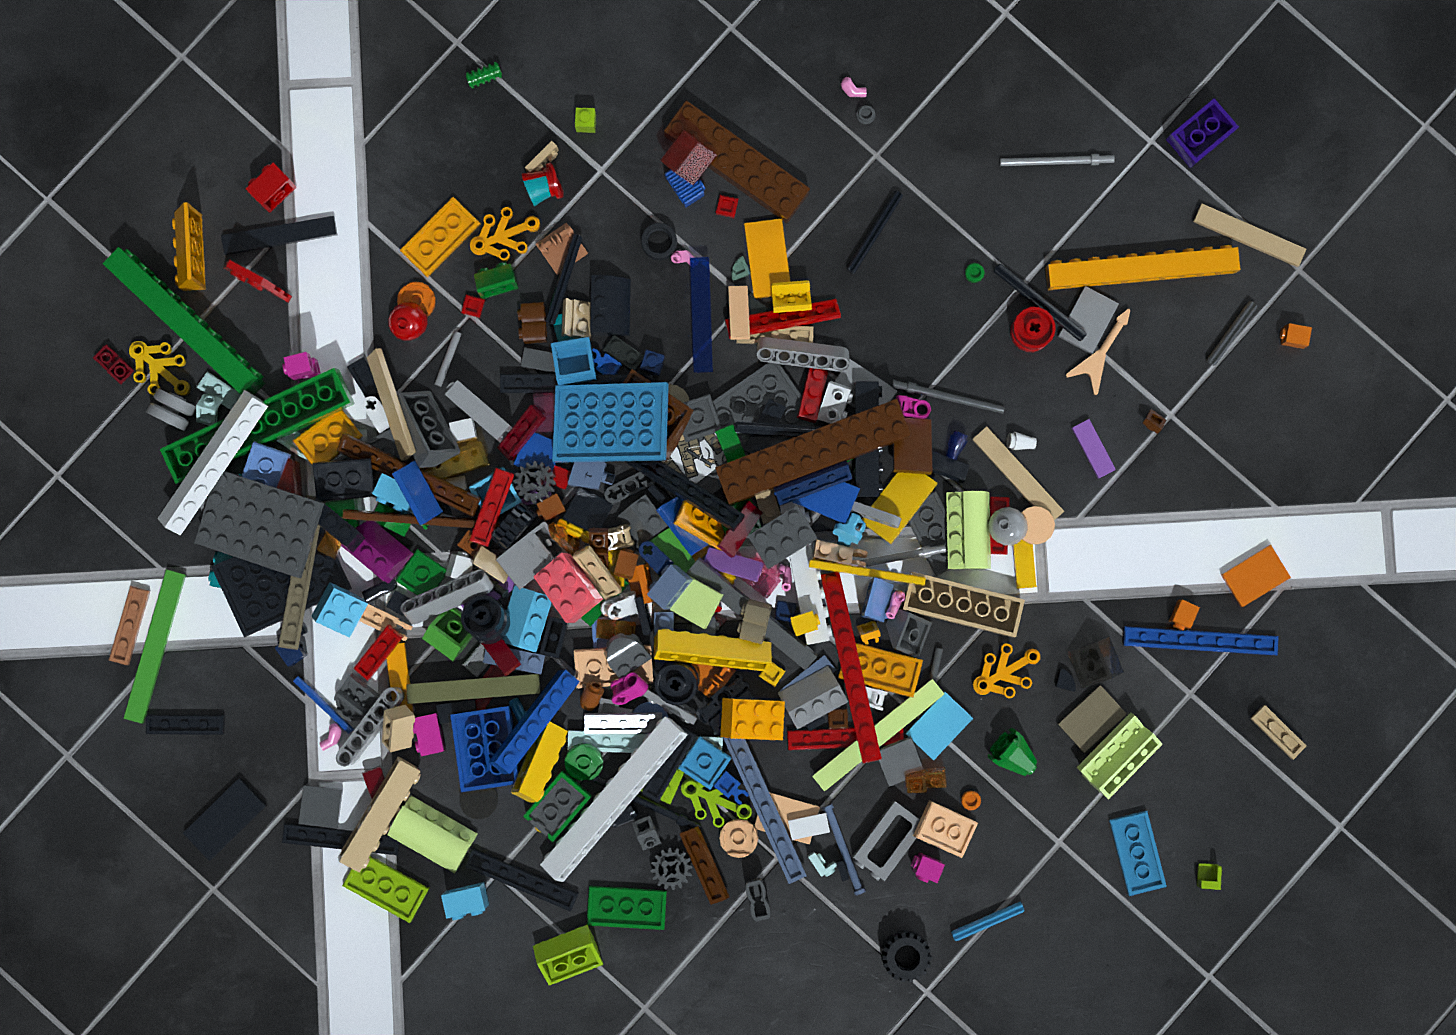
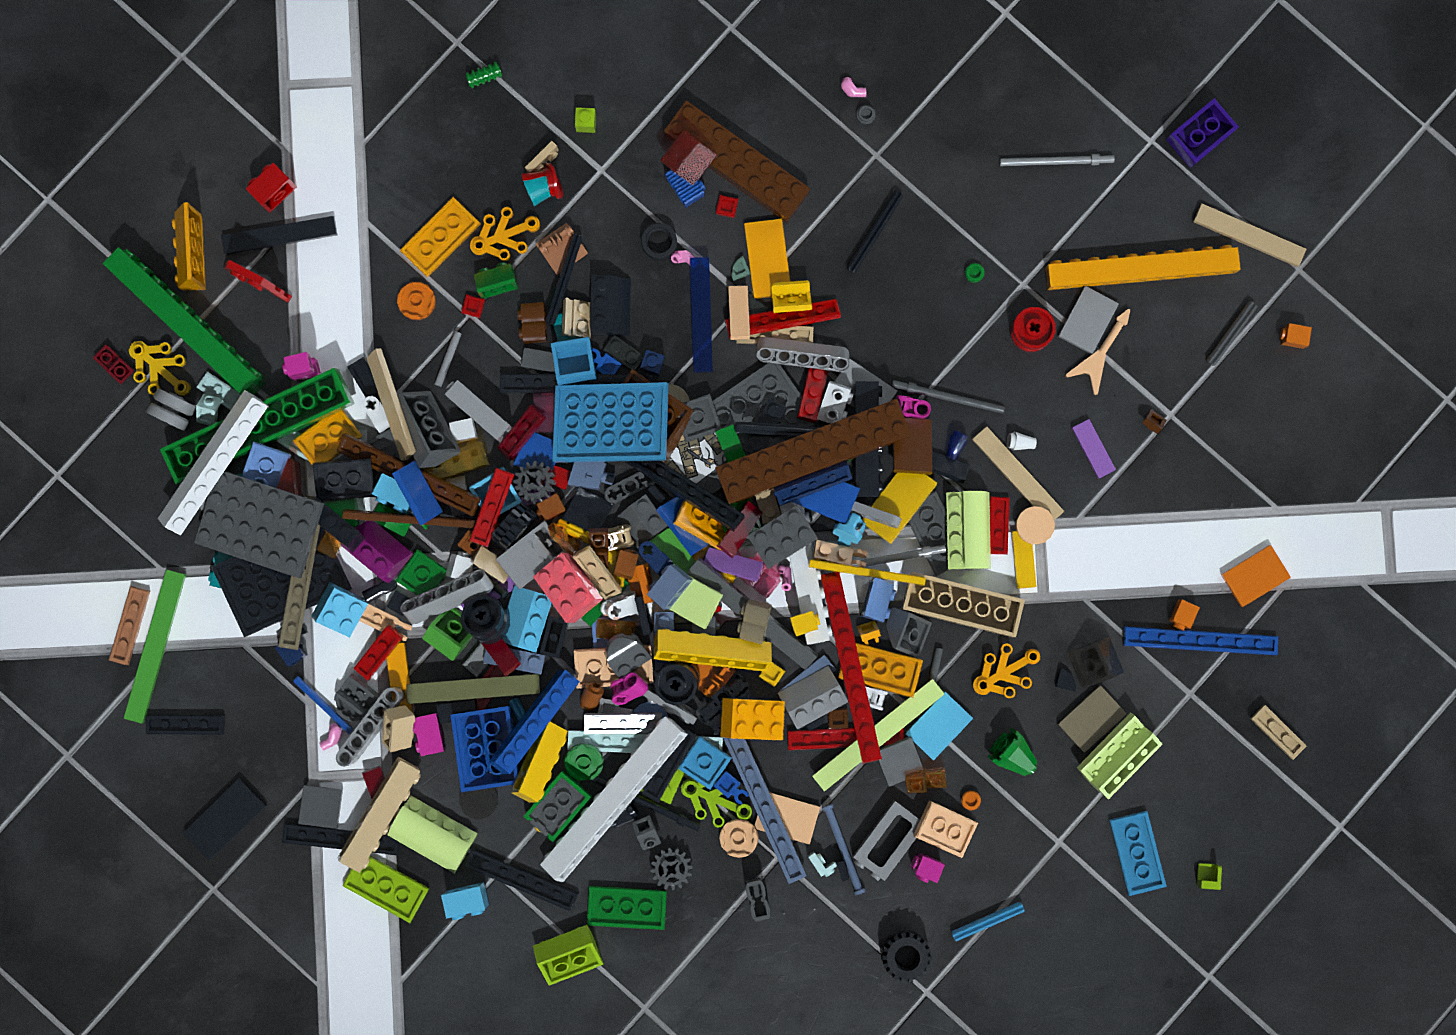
(407, 321): red cylinder -> none
(704, 865): reddish brown plate -> none
(785, 610): dark blue tile -> none
(808, 826): white tile -> none
(895, 603): bright pink arm -> none
(1008, 526): light grey cylinder -> none
(1039, 301): black axle -> none

